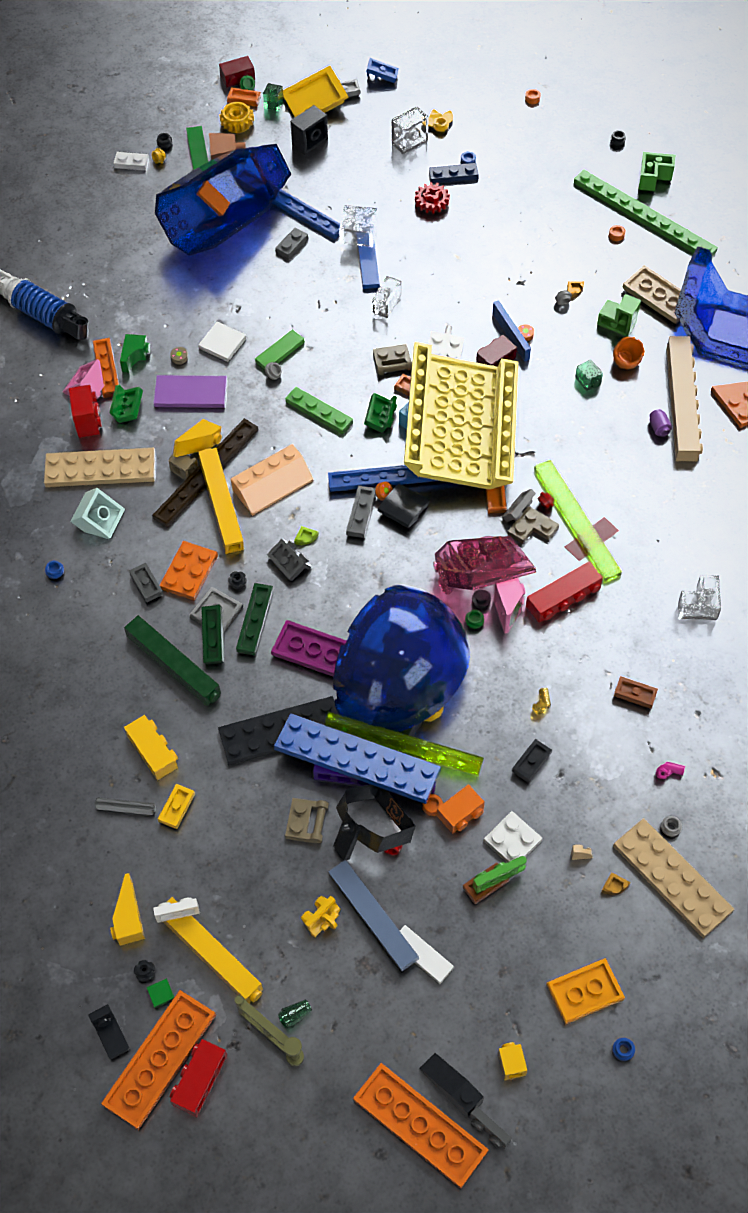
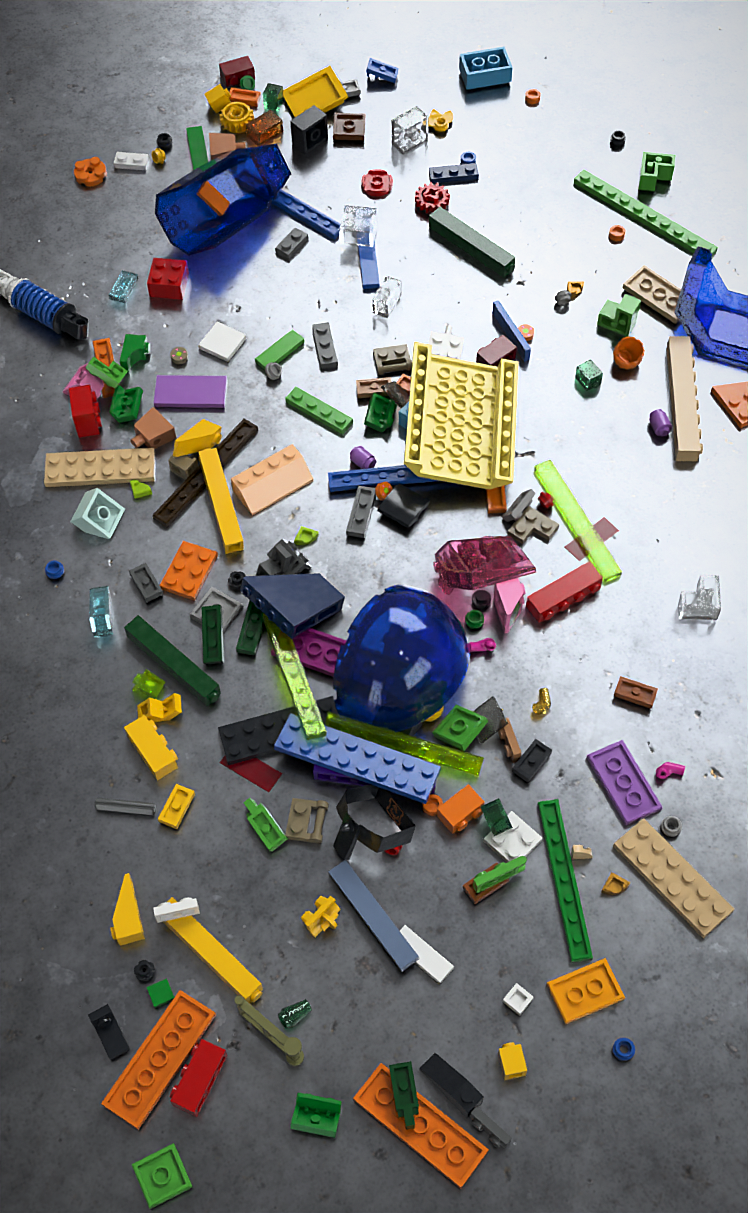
(83, 168): none -> orange plate
(100, 612): none -> clear light blue slope
(110, 375): none -> bright green plate
(123, 286): none -> clear light blue plate
(140, 489): none -> lime tile
(148, 683): none -> clear neon green bracket
(153, 430): none -> nougat torso
(160, 710): none -> yellow slope
(162, 1176): none -> bright green plate
(168, 278): none -> red brick
(218, 98): none -> yellow brick
(255, 772): none -> dark red sticker
(264, 128): none -> clear orange brick
(264, 825): none -> bright green hinge
(277, 564): none -> dark grey slope
(293, 600): none -> dark blue slope
(296, 681): none -> clear neon green tile
(316, 1114): none -> green bracket
(324, 345): none -> plate
(349, 126): none -> plate
(362, 457): none -> medium lavender brick
(367, 387): none -> medium nougat plate
(377, 182): none -> tile
(396, 393): none -> clear smoke piece
(404, 1092): none -> dark green hinge
(460, 727): none -> bright green plate
(472, 242): none -> brick
(483, 645): none -> dark pink arm
(485, 67): none -> dark azure brick
(495, 717): none -> clear smoke piece
(496, 817): none -> clear green brick
(511, 748): none -> medium nougat plate
(518, 999): none -> white plate
(565, 881): none -> green tile
(624, 782): none -> medium lavender tile

